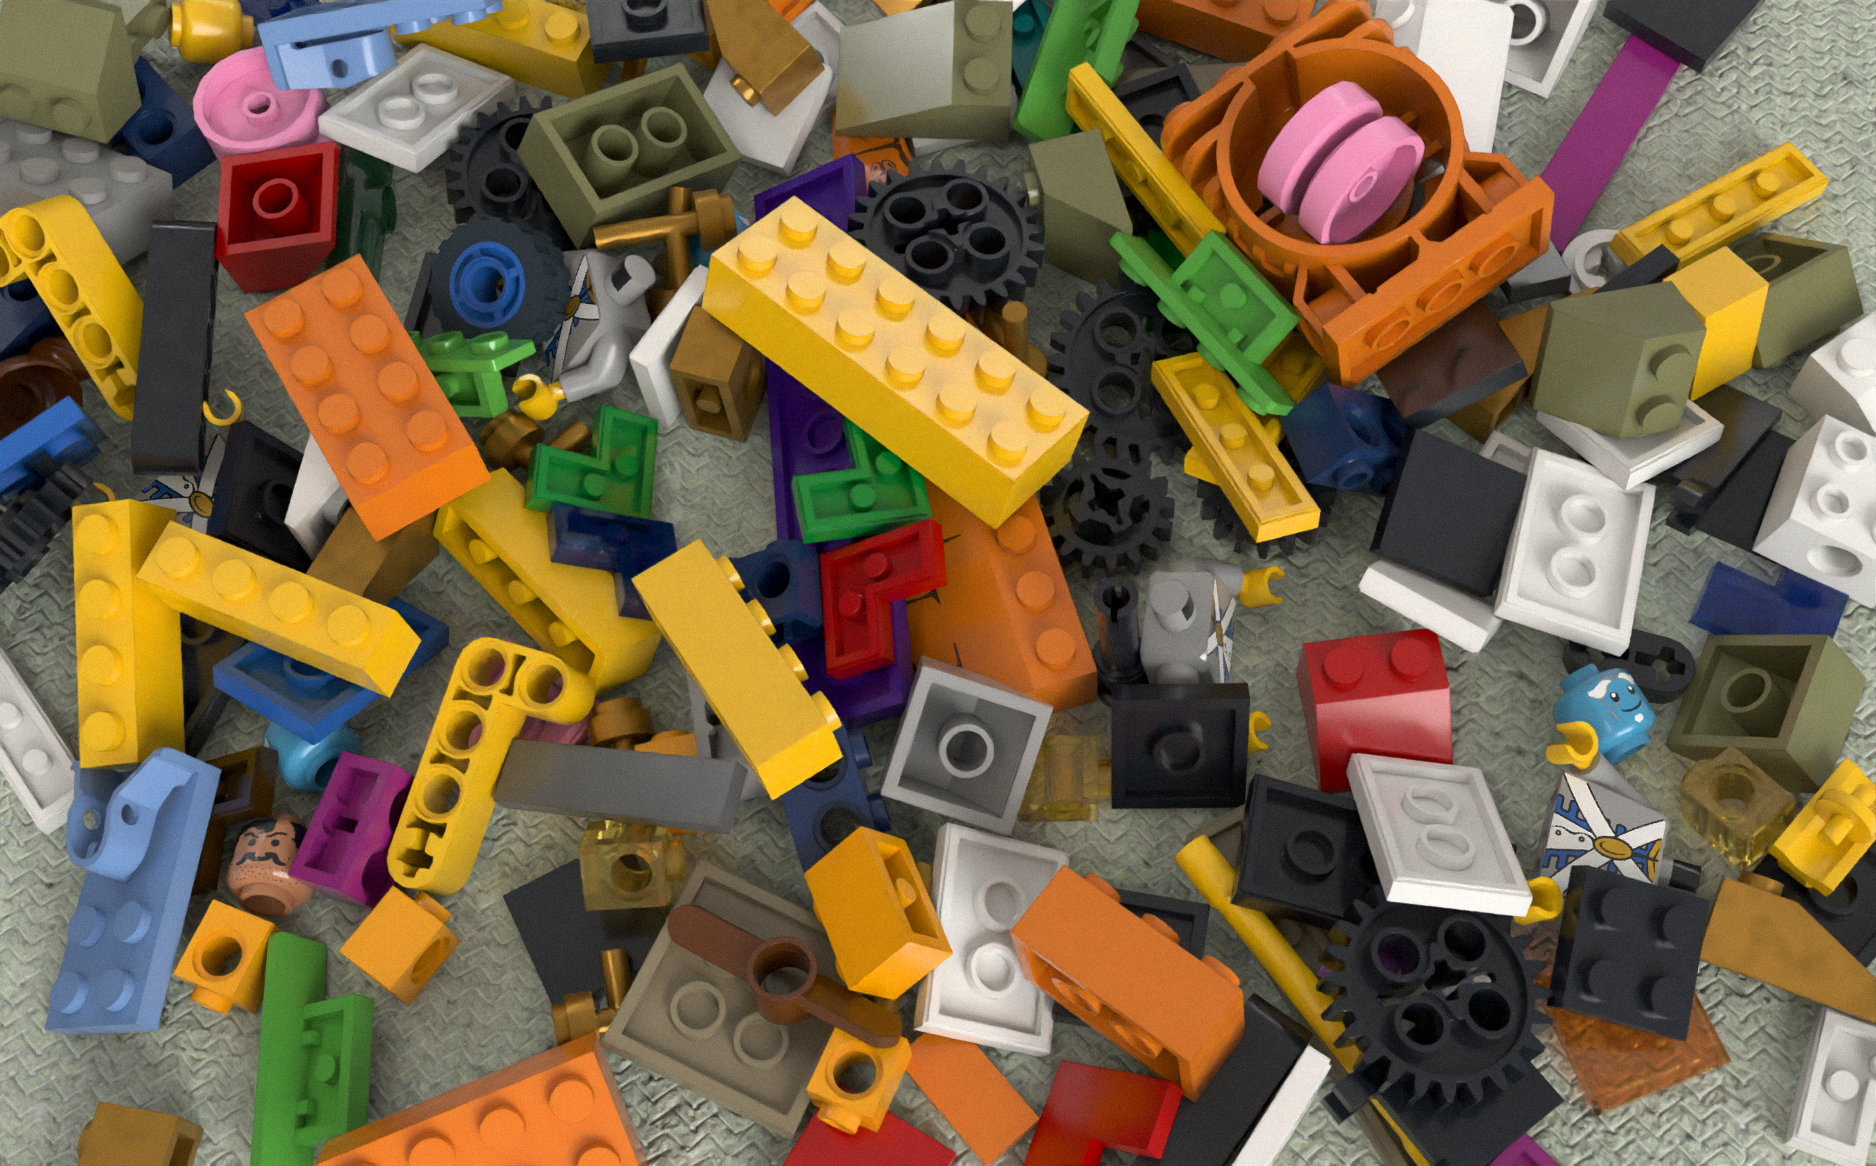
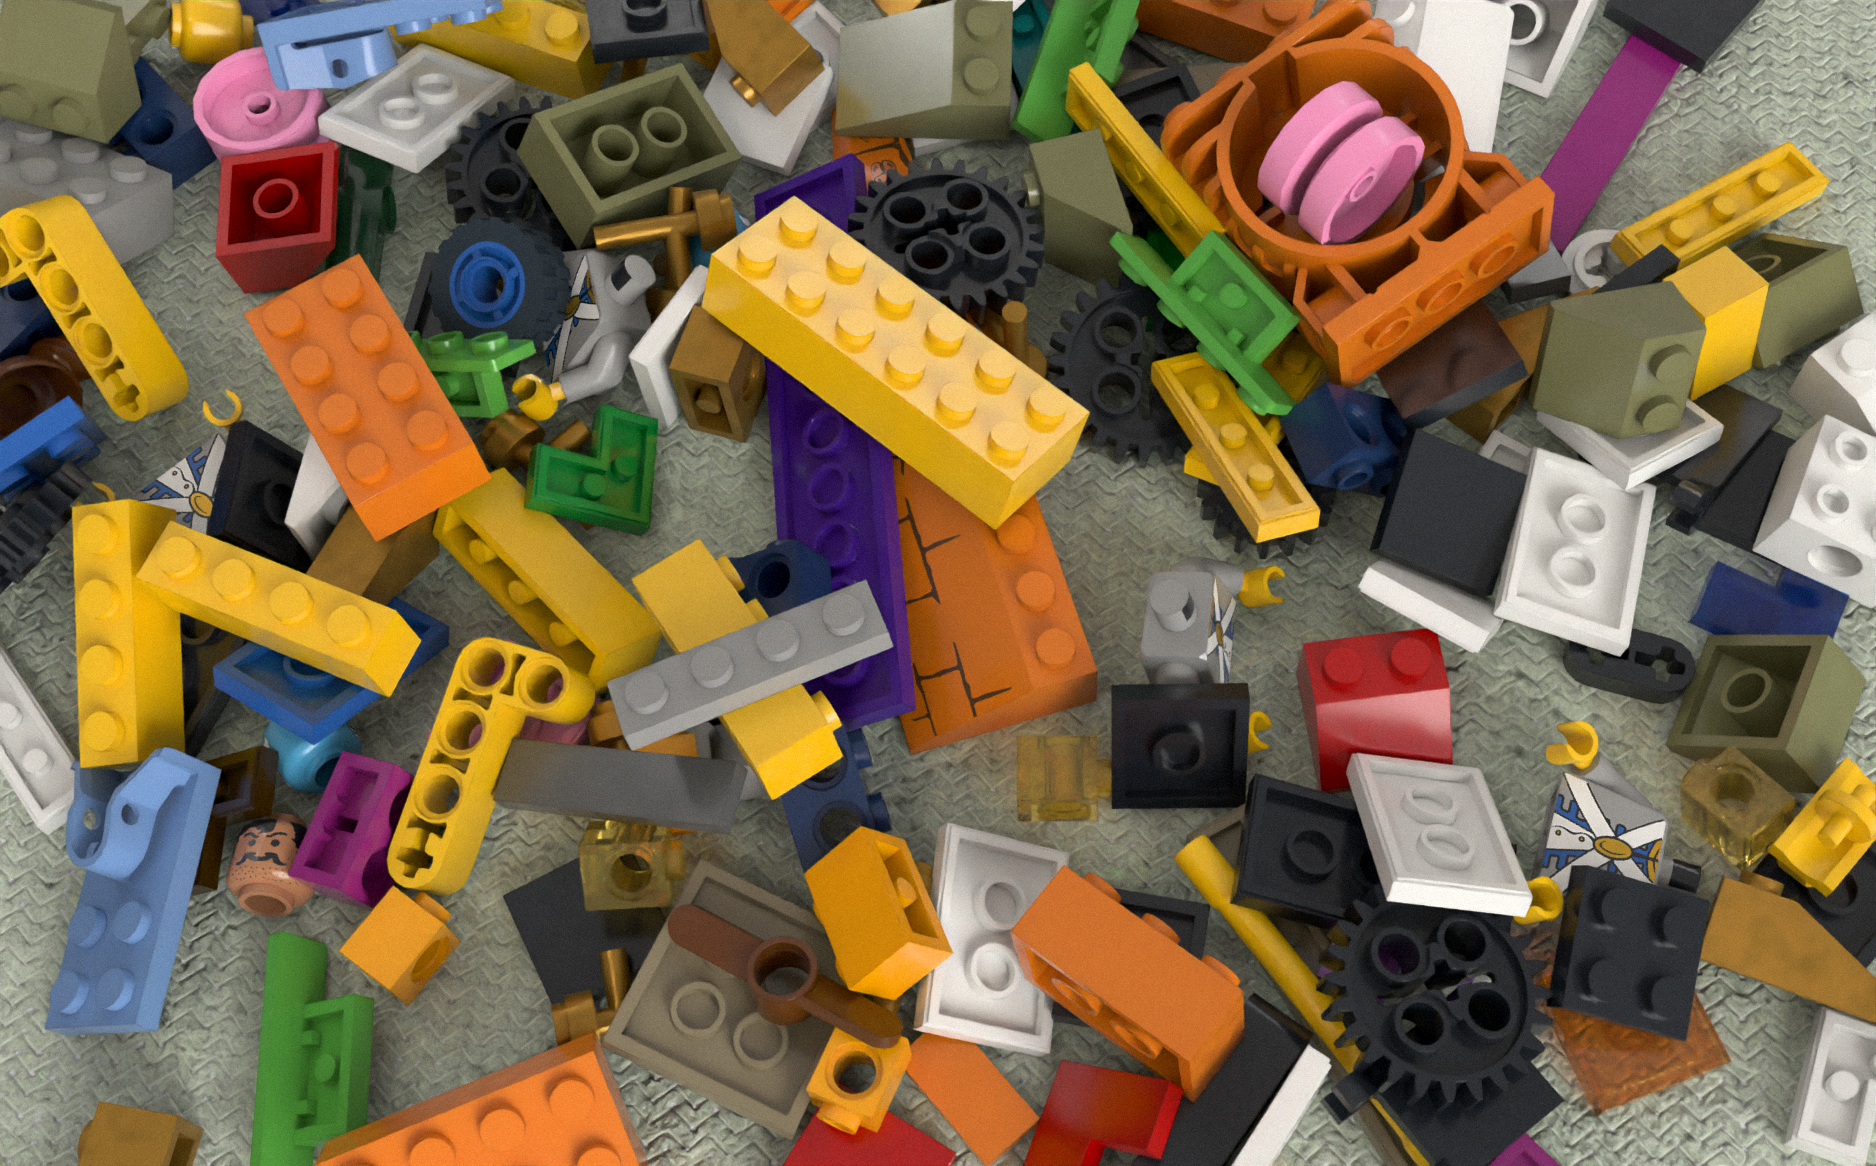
(175, 349): black beam -> none
(217, 937): light orange brick -> none
(611, 544): clear blue tile -> none
(748, 665): none -> light grey plate
(860, 501): green tile -> none
(863, 583): red tile -> none
(965, 746): light grey slope -> none
(1117, 491): black gear -> none
(1119, 644): black pin -> none
(1611, 706): dark azure head -> none

